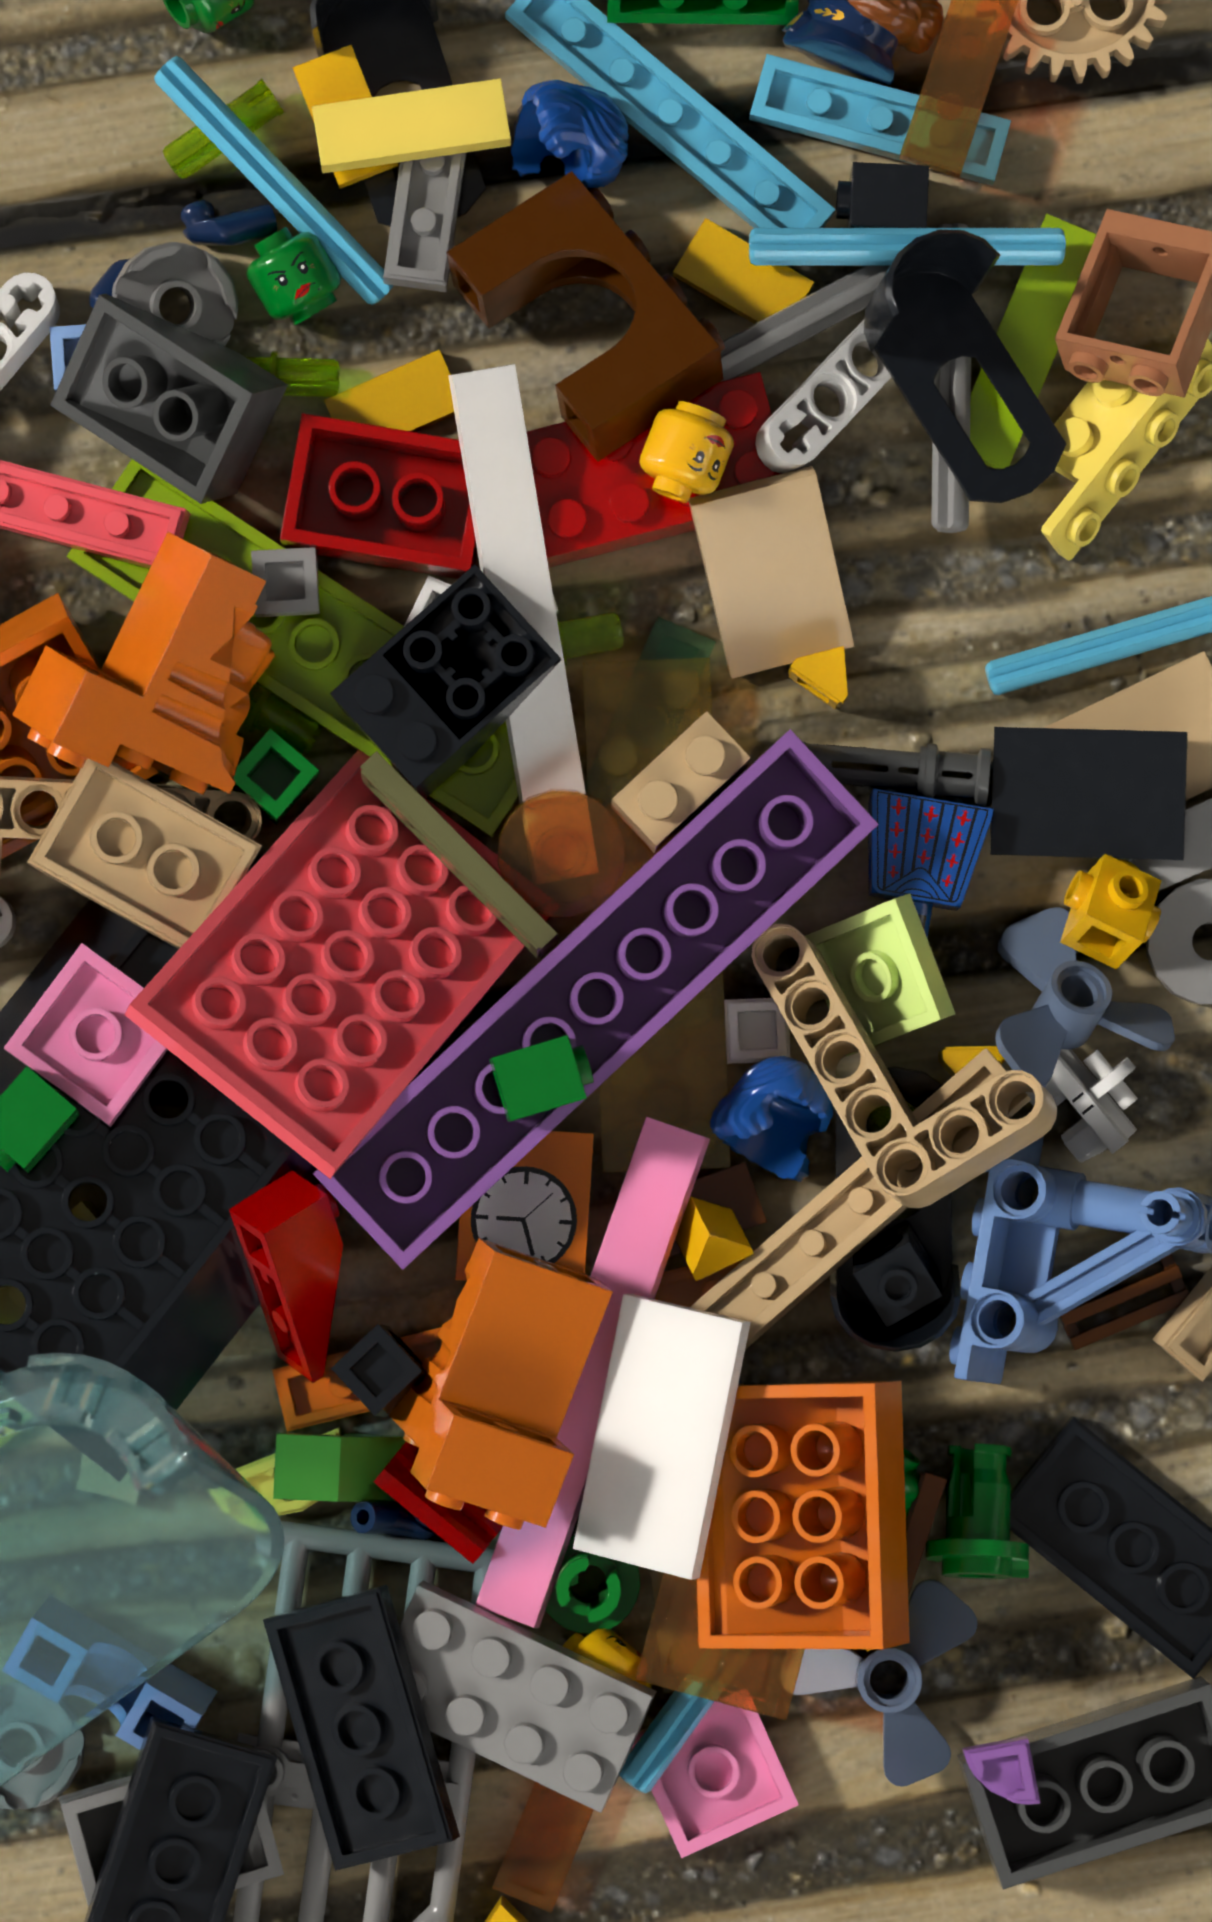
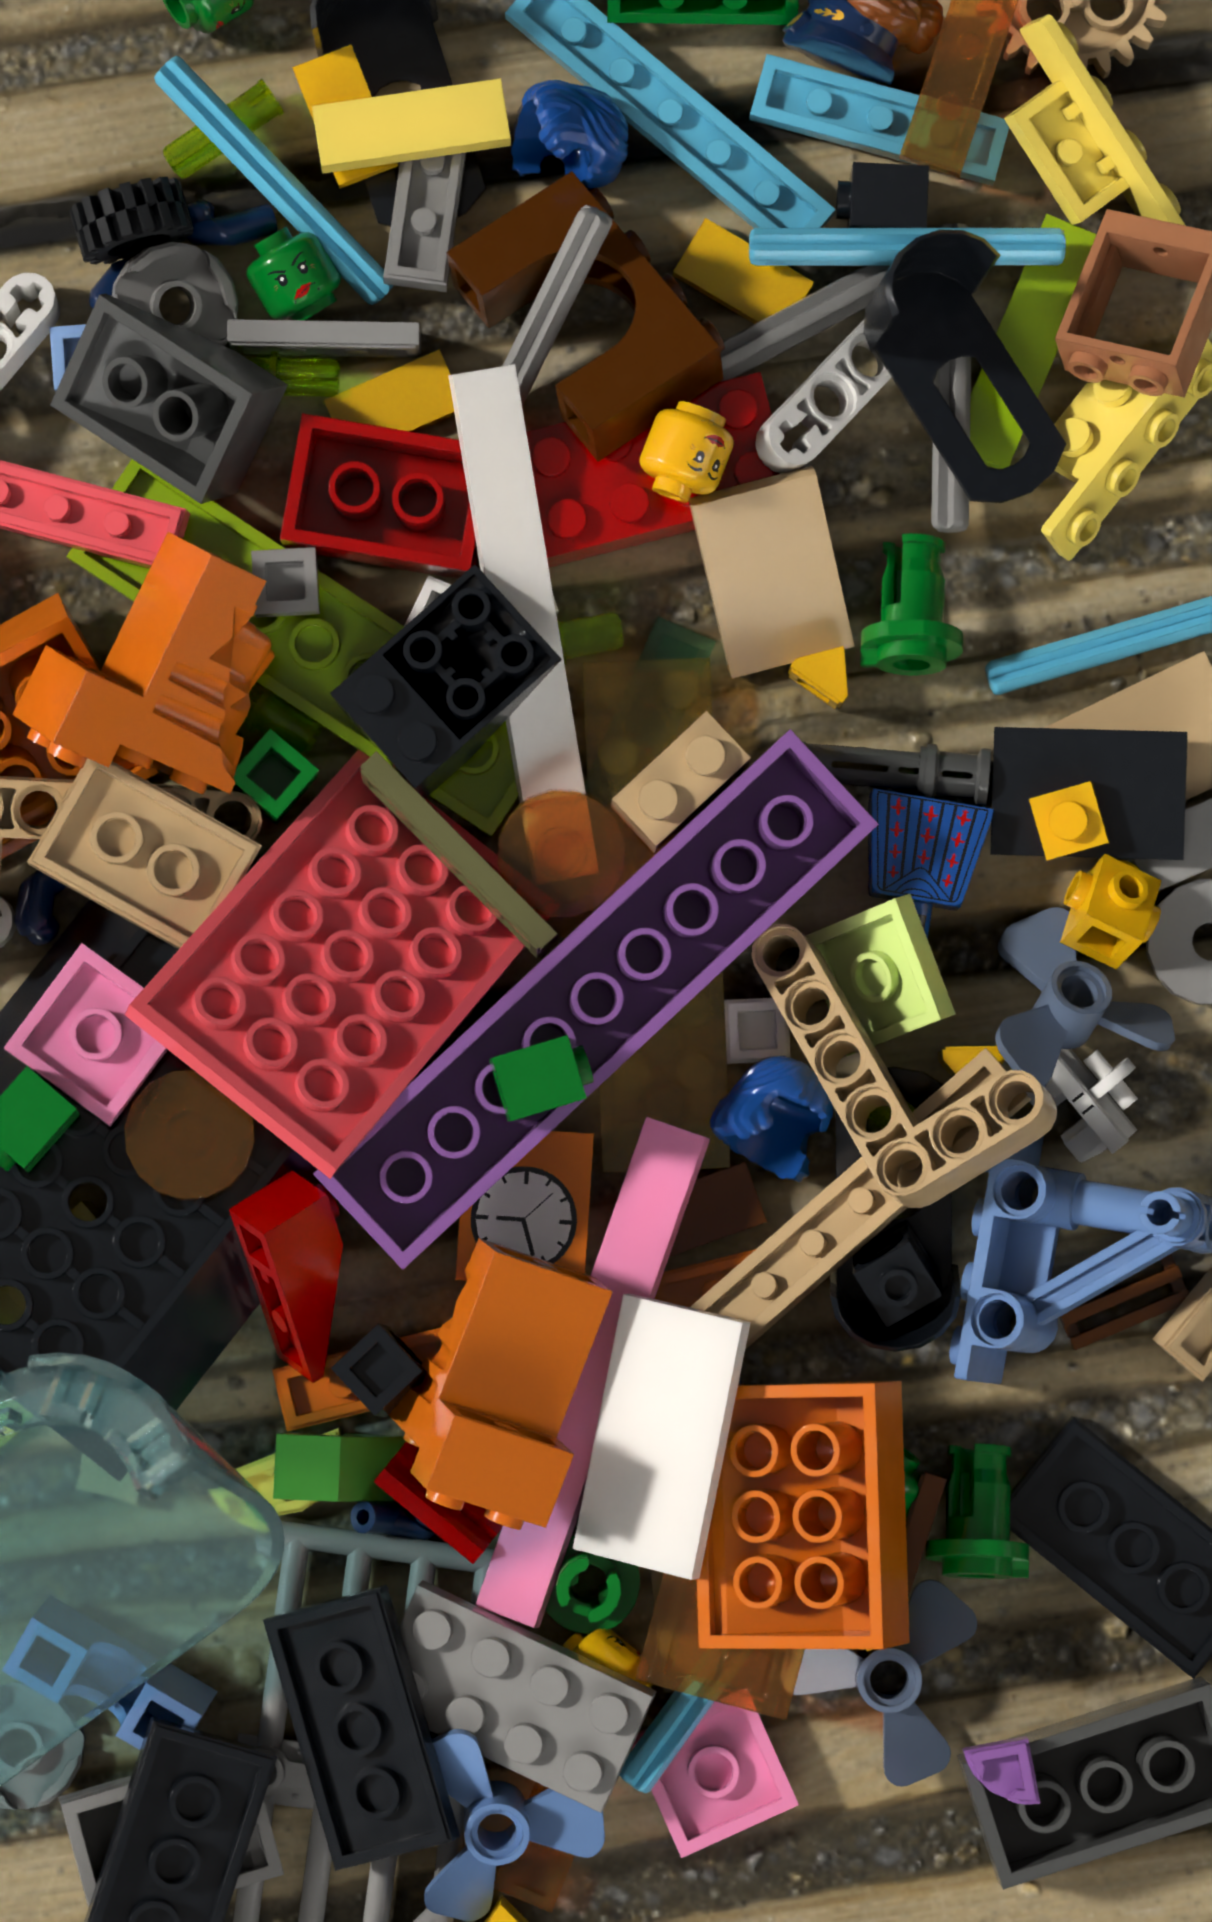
(35, 908): none -> dark blue arm
(130, 219): none -> black tyre
(188, 1137): none -> clear orange tile
(325, 338): none -> light grey tile
(549, 1819): none -> medium blue piece
(557, 295): none -> light grey axle
(710, 1238): yellow slope -> none
(912, 624): none -> green piece
(1069, 820): none -> yellow plate
(1078, 138): none -> light yellow bracket

